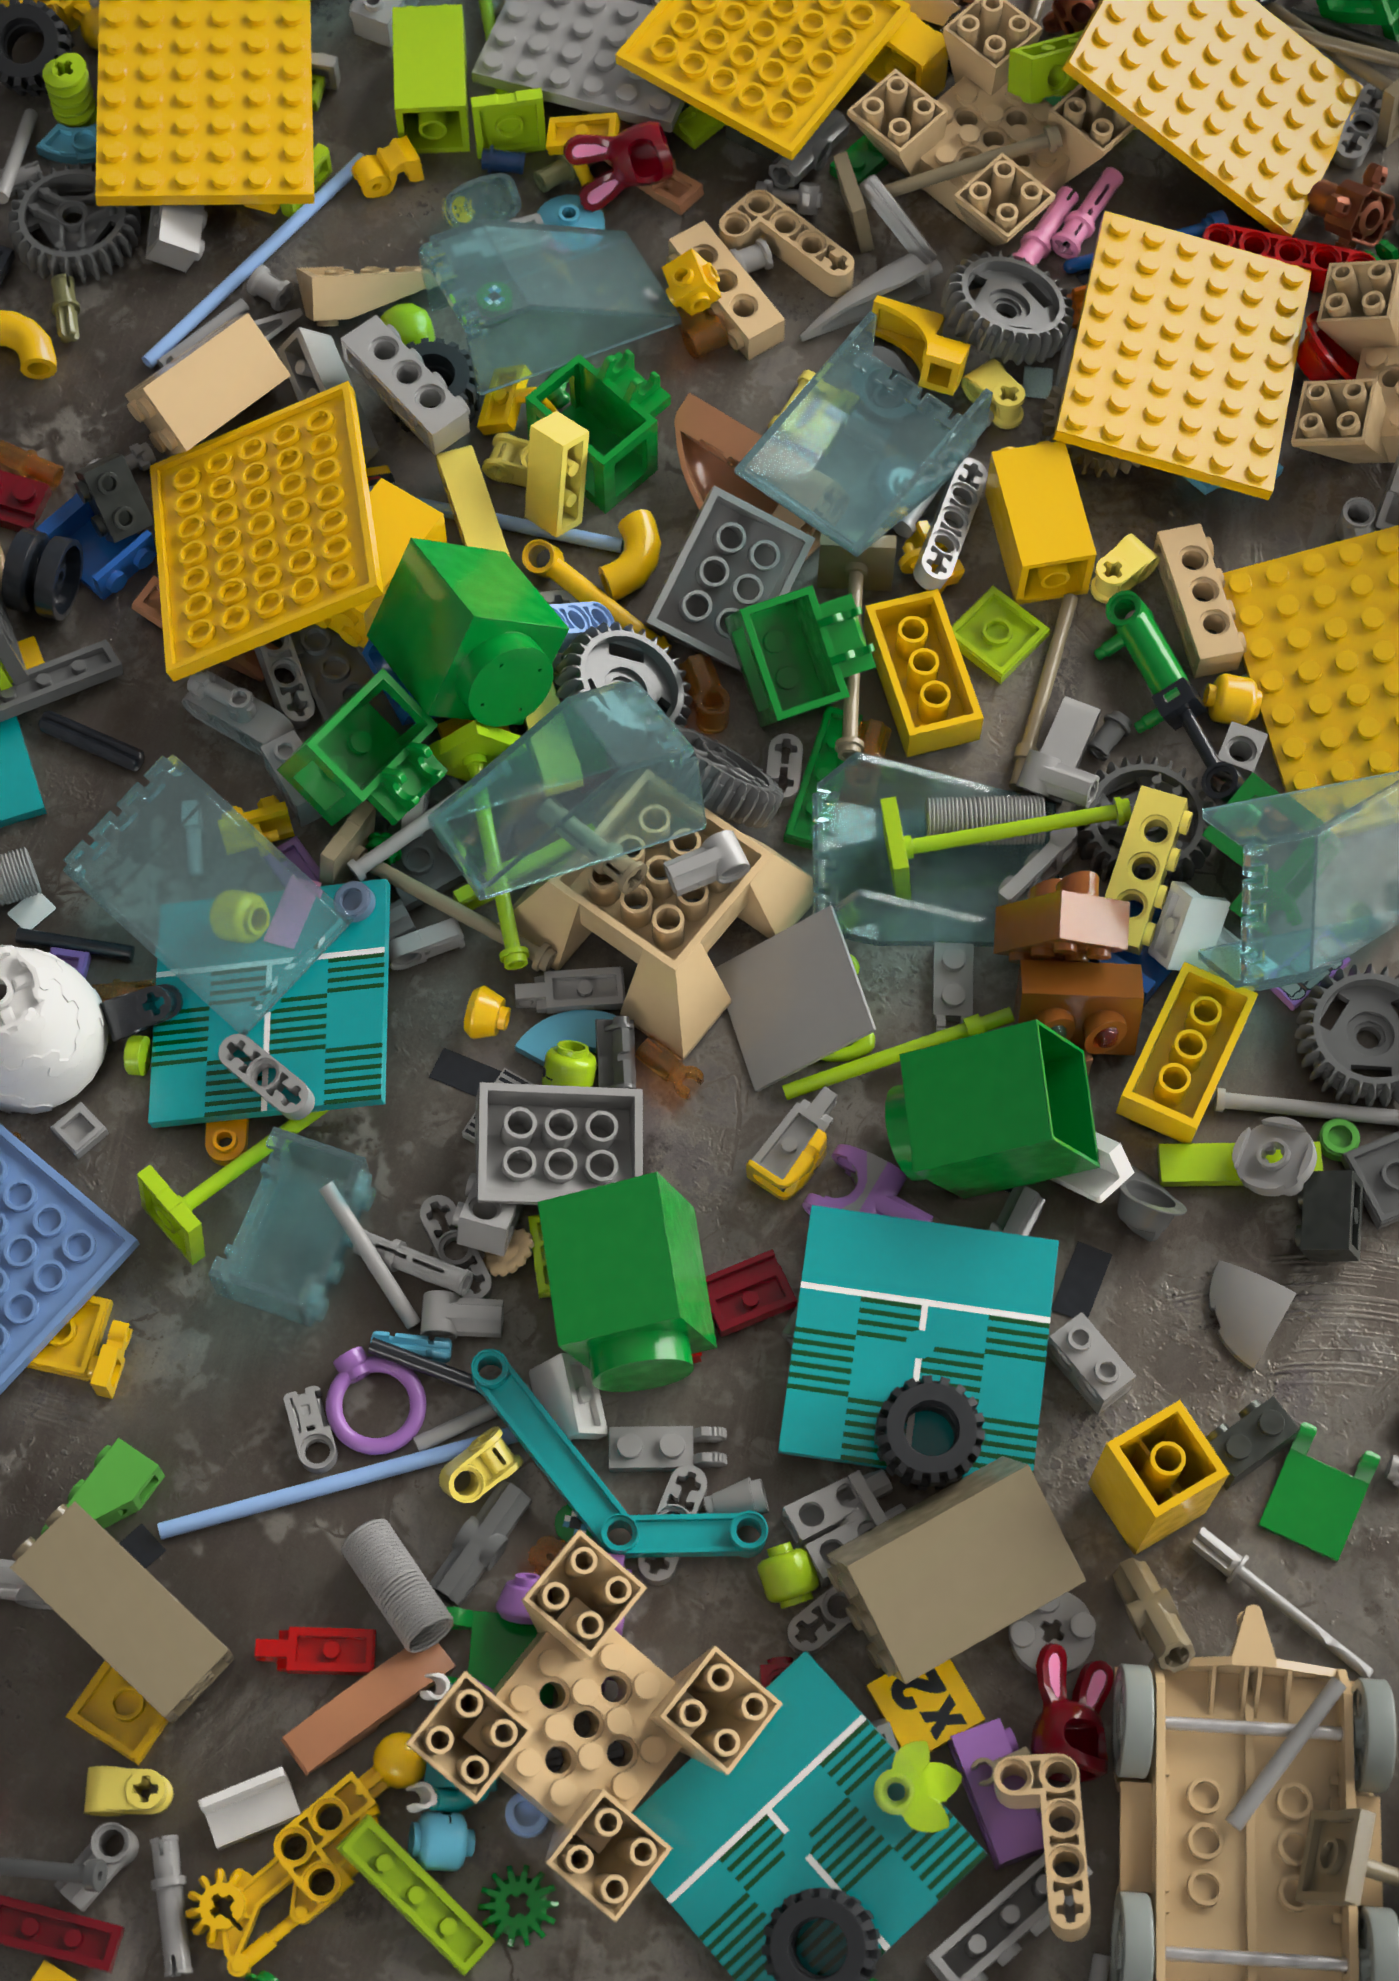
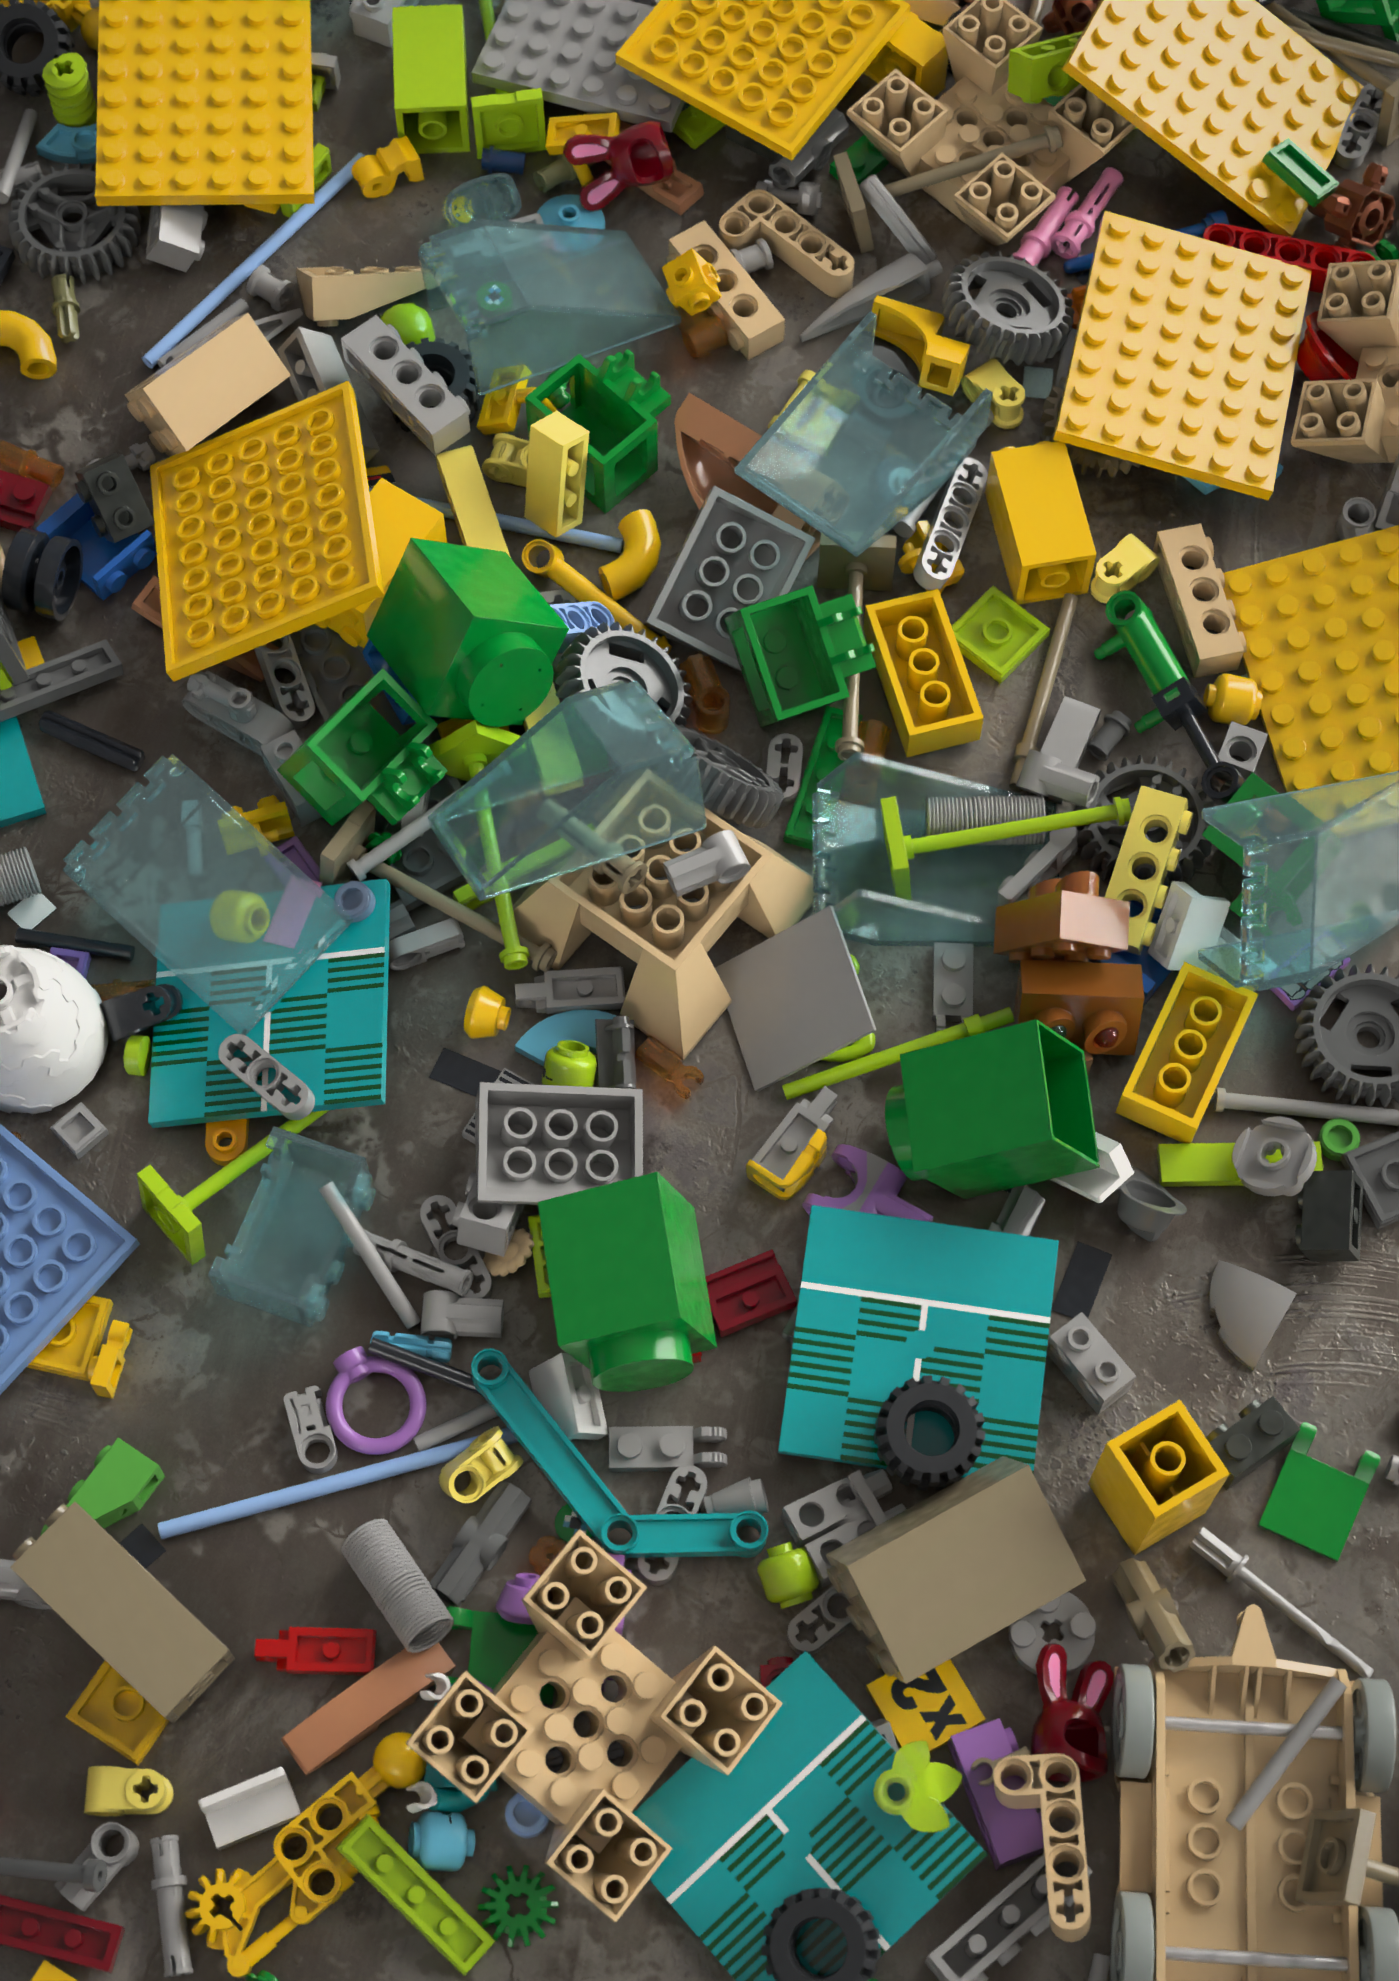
(1300, 172): none -> green tile

